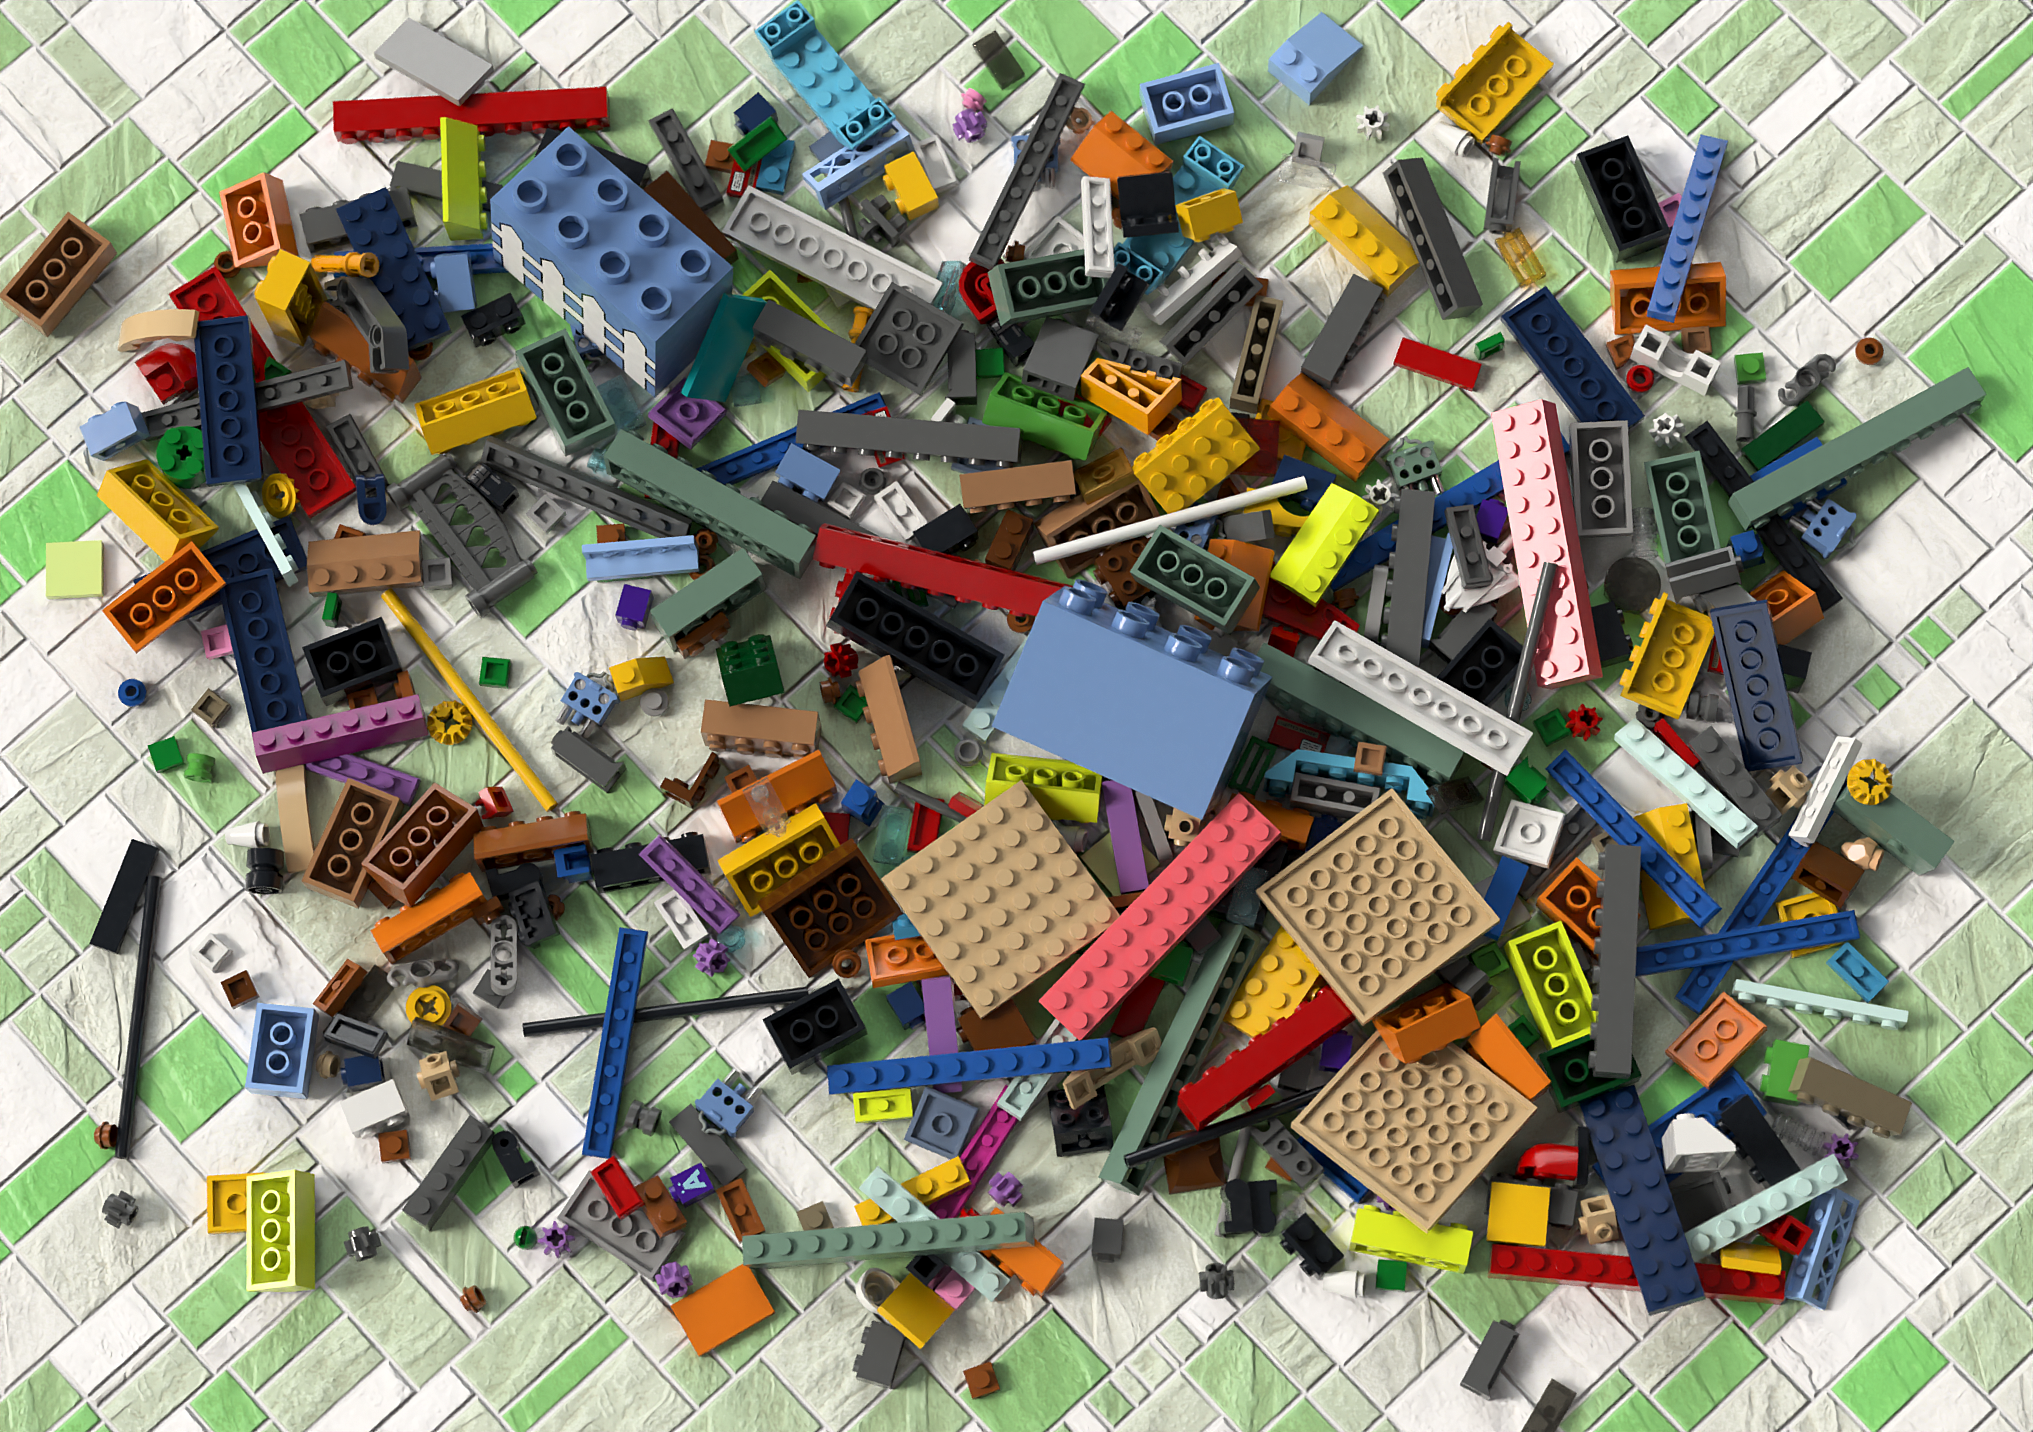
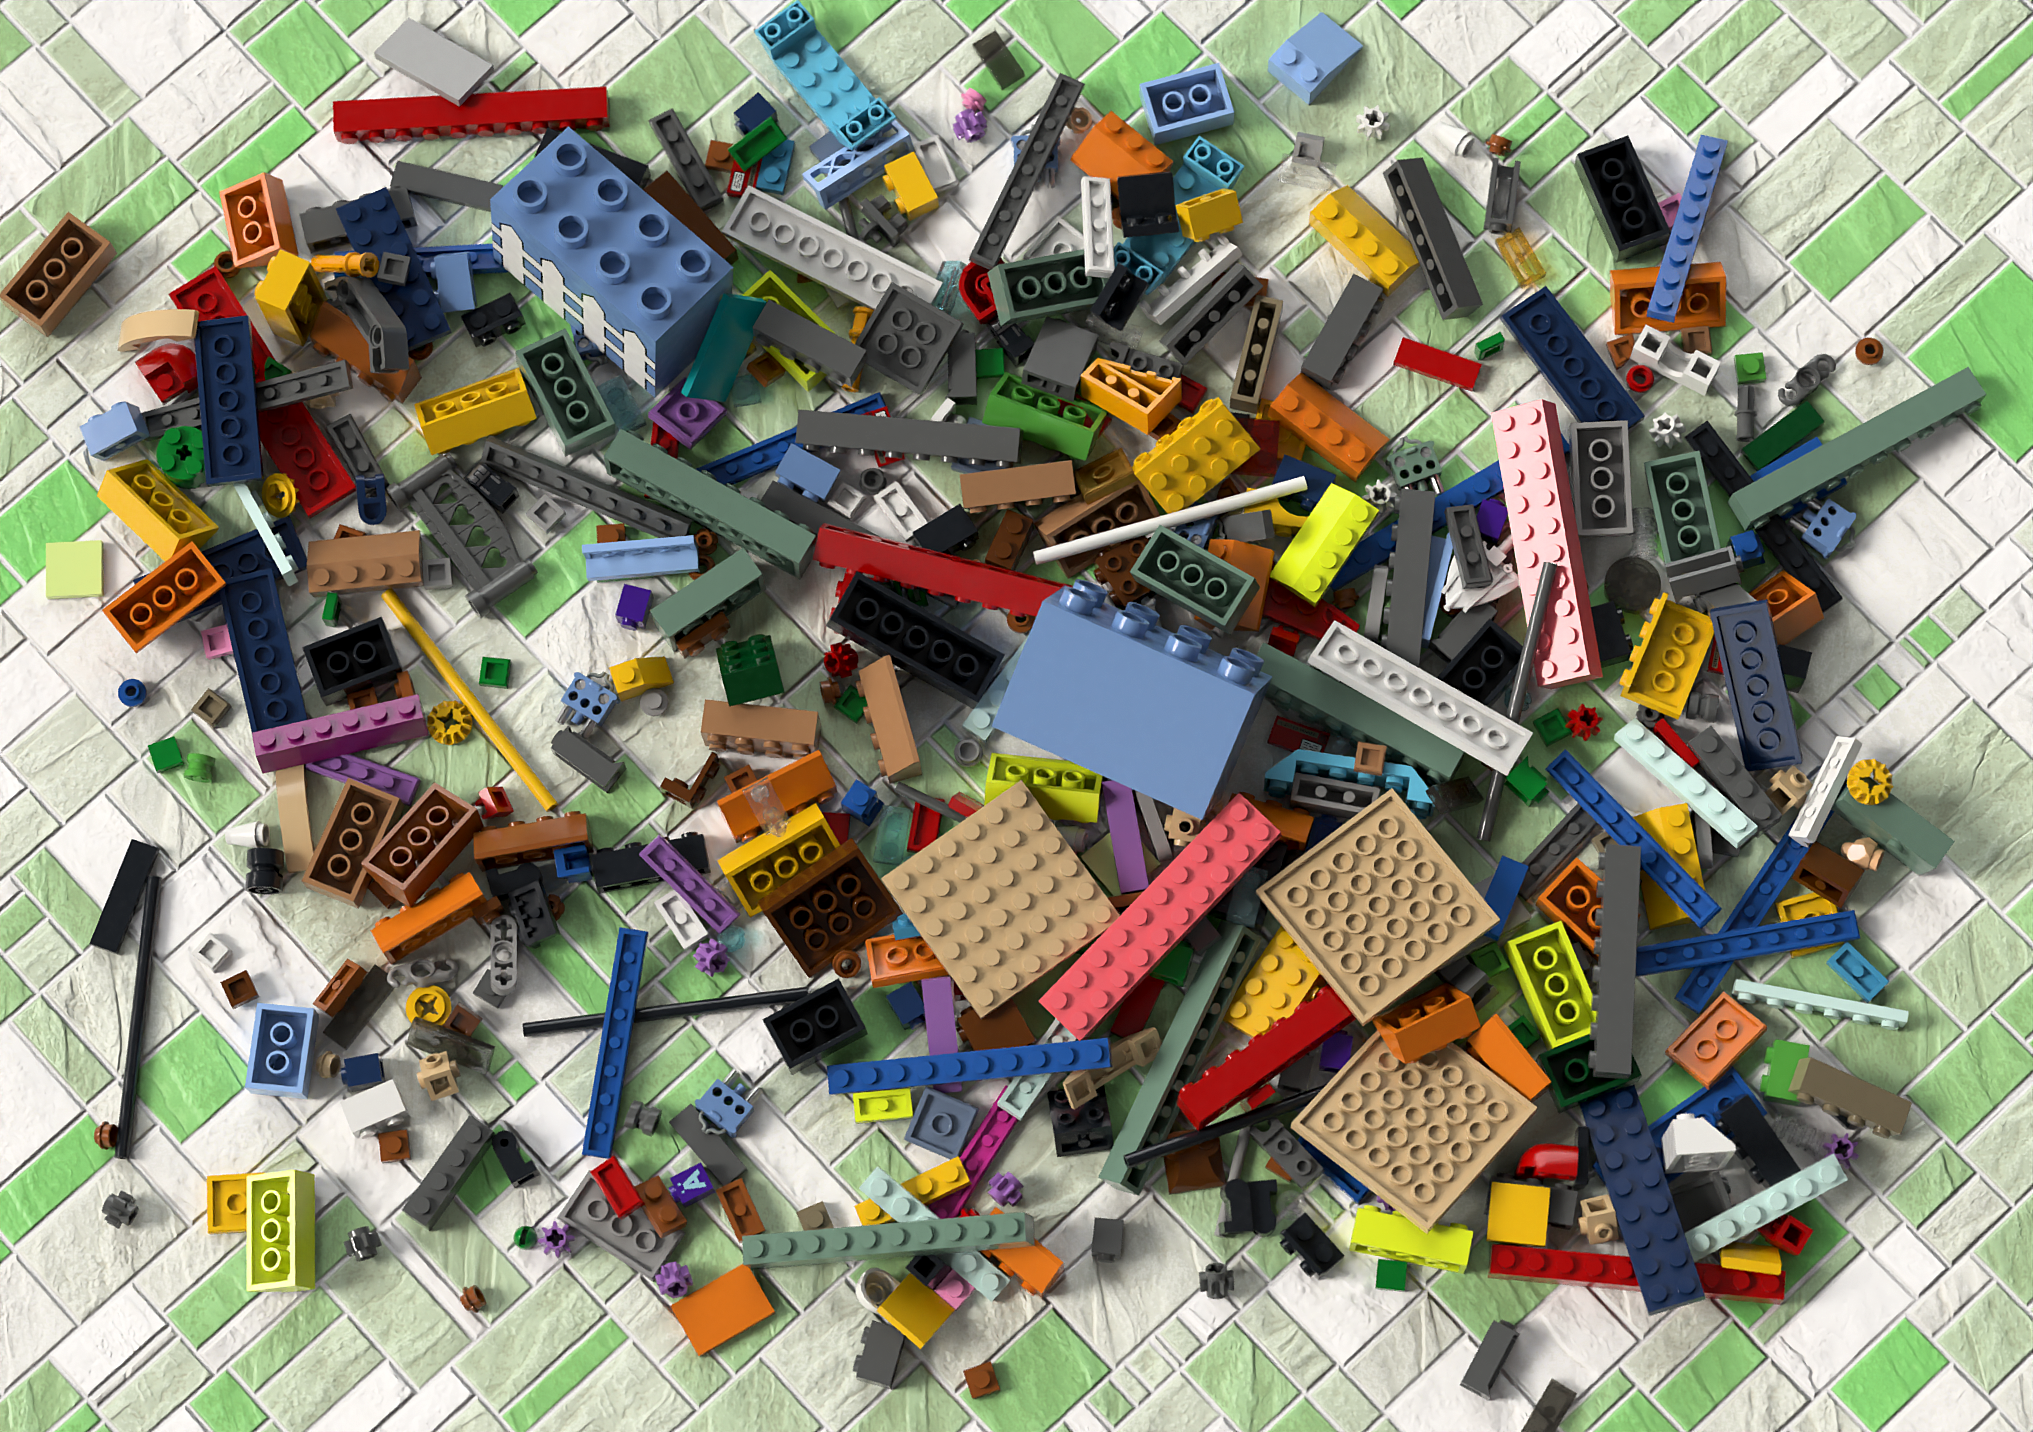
(356, 1036): tile -> none
(394, 269): none -> dark grey plate
(463, 180): neon yellow slope -> none
(596, 460): clear light blue plate -> none
(1015, 252): dark orange plate -> none
(1243, 787): green tile -> none
(1345, 1283): white cone -> none
(1492, 83): yellow bracket -> none
(1529, 833): white tile -> none
(1807, 1267): light blue fence -> none

